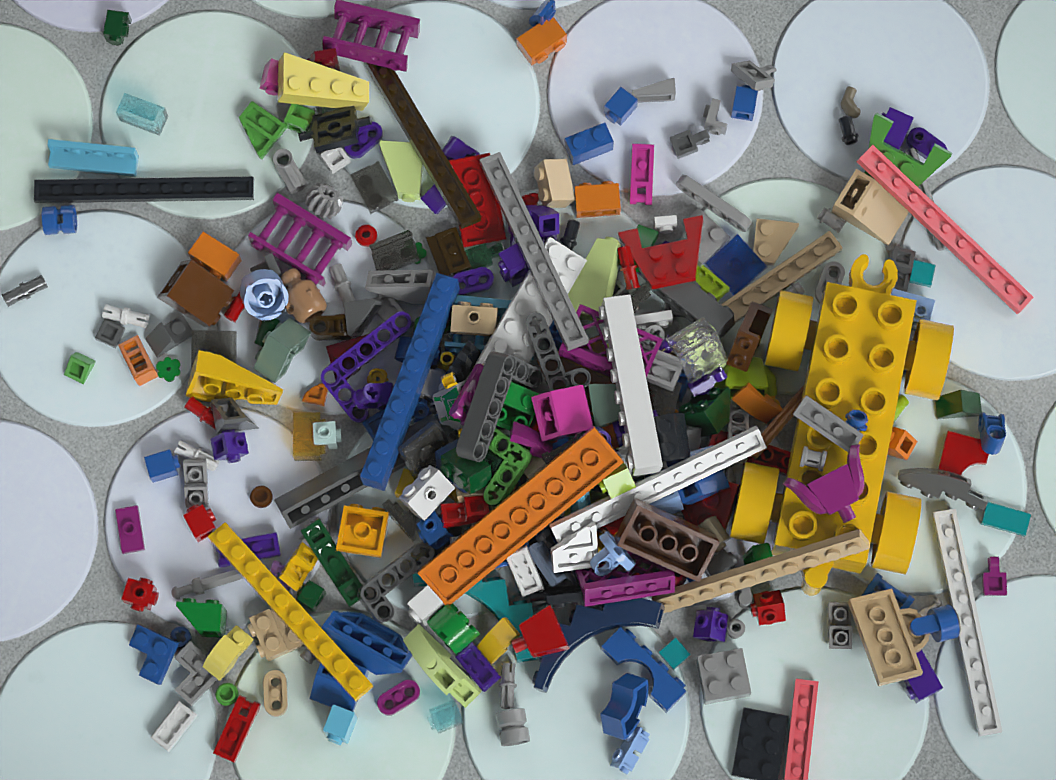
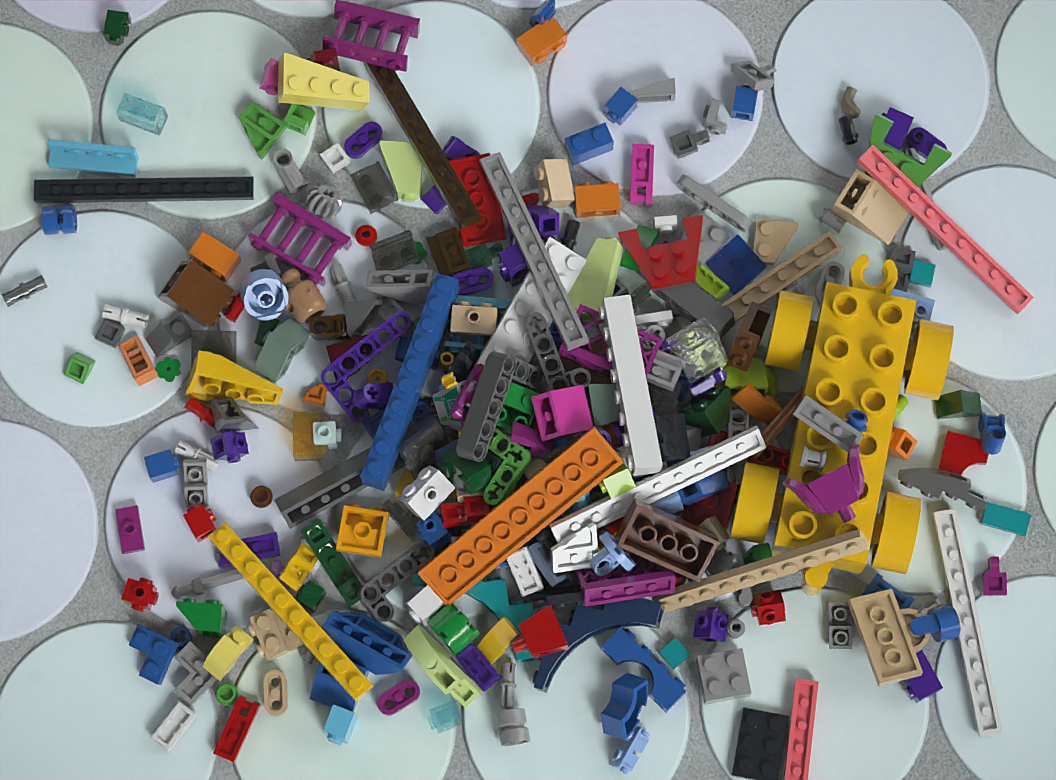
(335, 129): black plate -> none
(628, 267): red axle -> none

